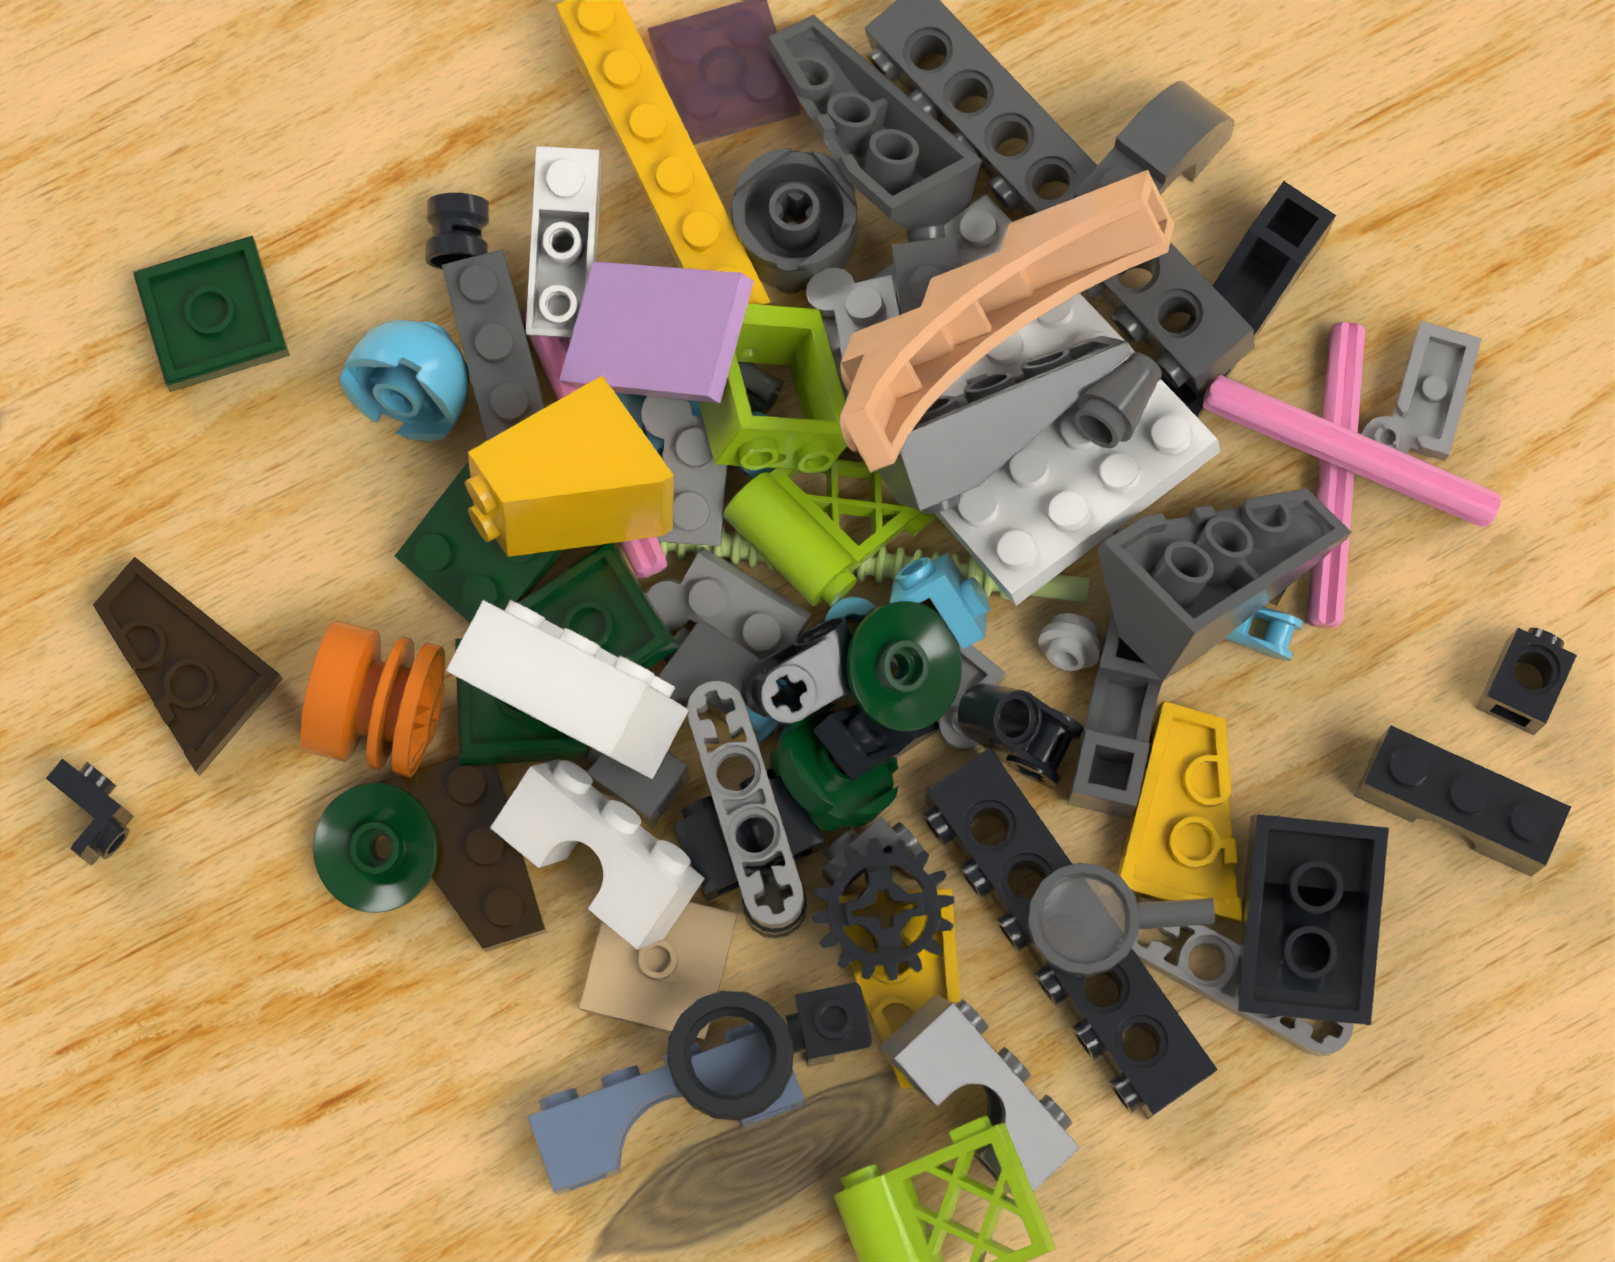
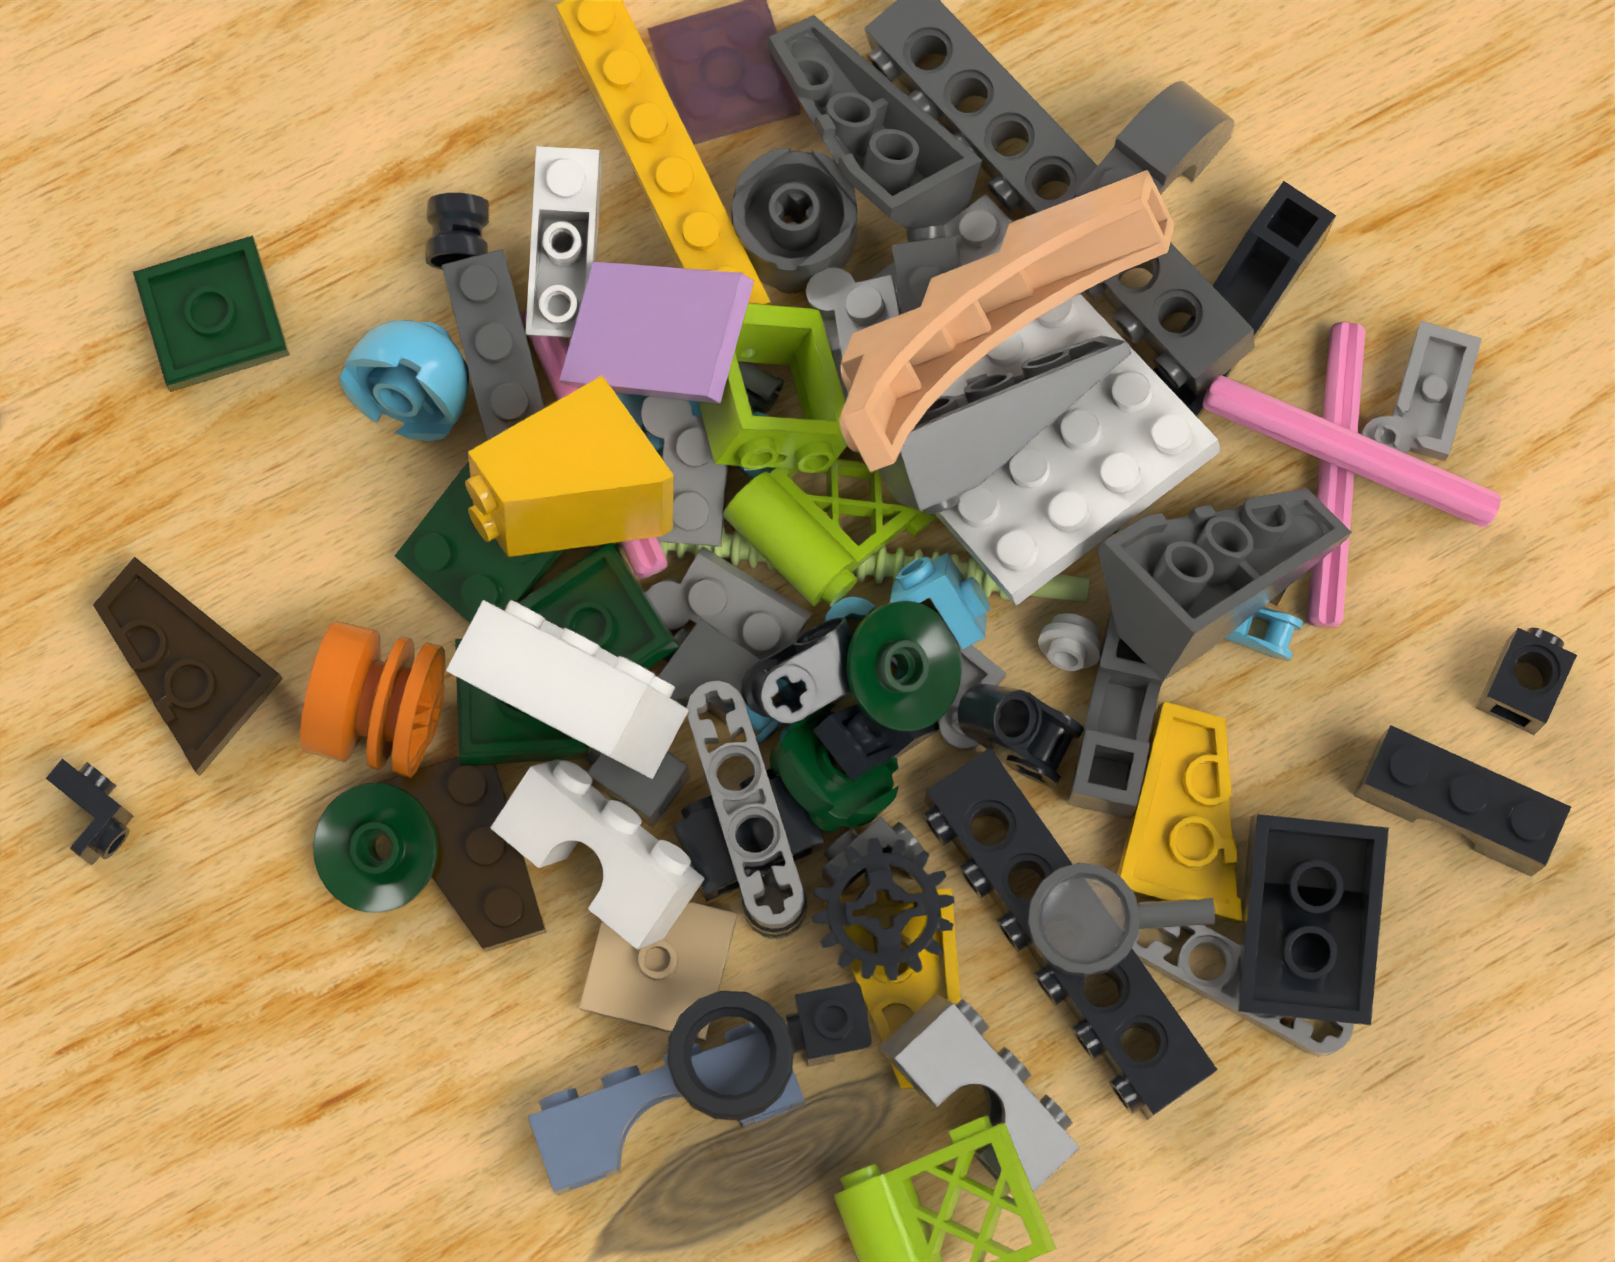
(1116, 403): dark grey cone -> none

